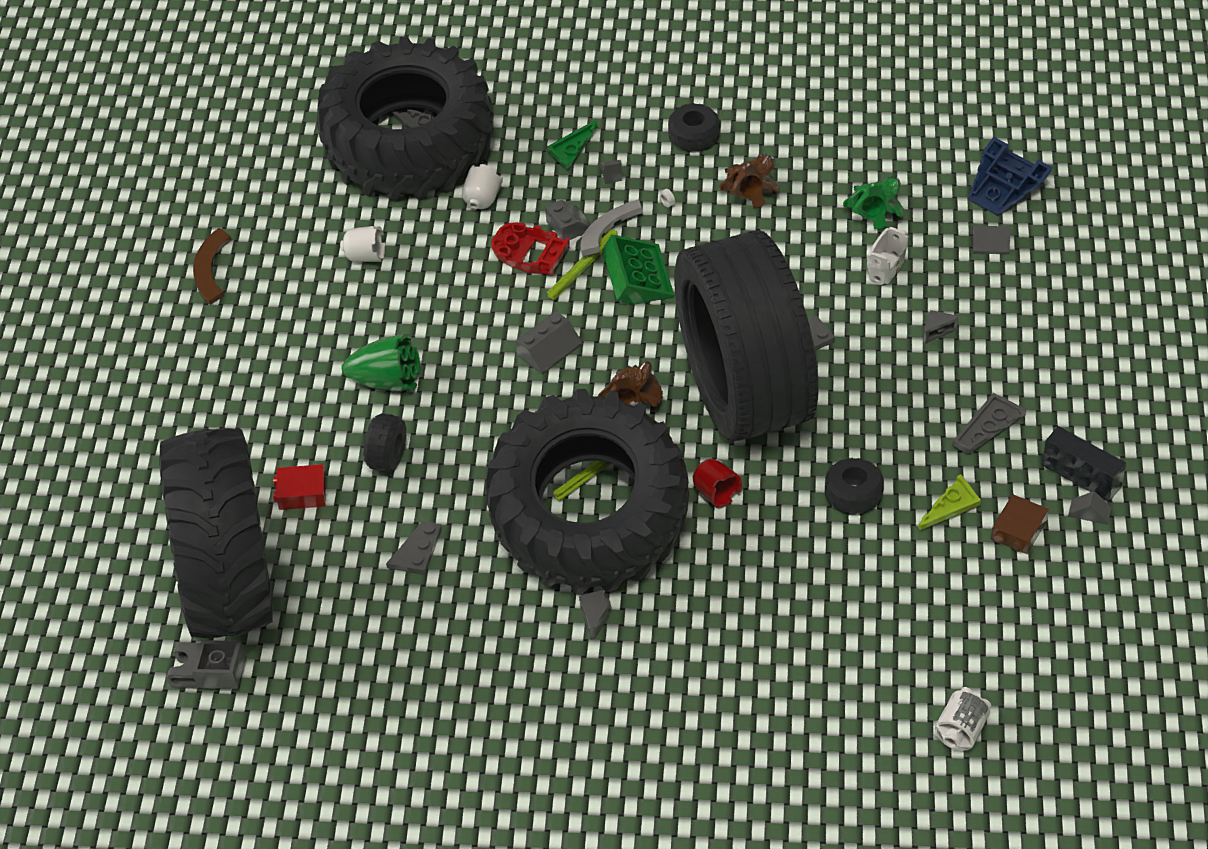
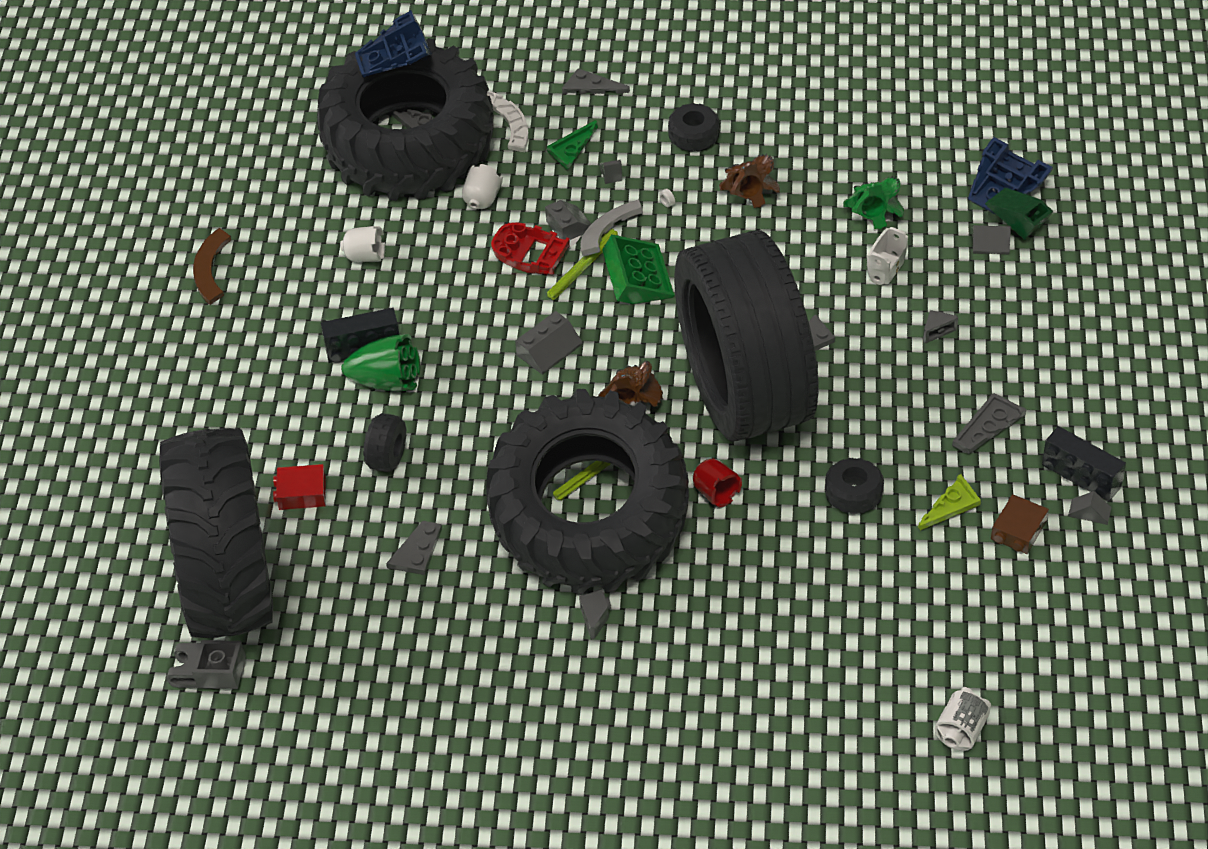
(351, 333): none -> black brick
(395, 48): none -> dark blue wedge
(515, 120): none -> white tile
(591, 83): none -> dark grey wing
(1020, 211): none -> dark green slope

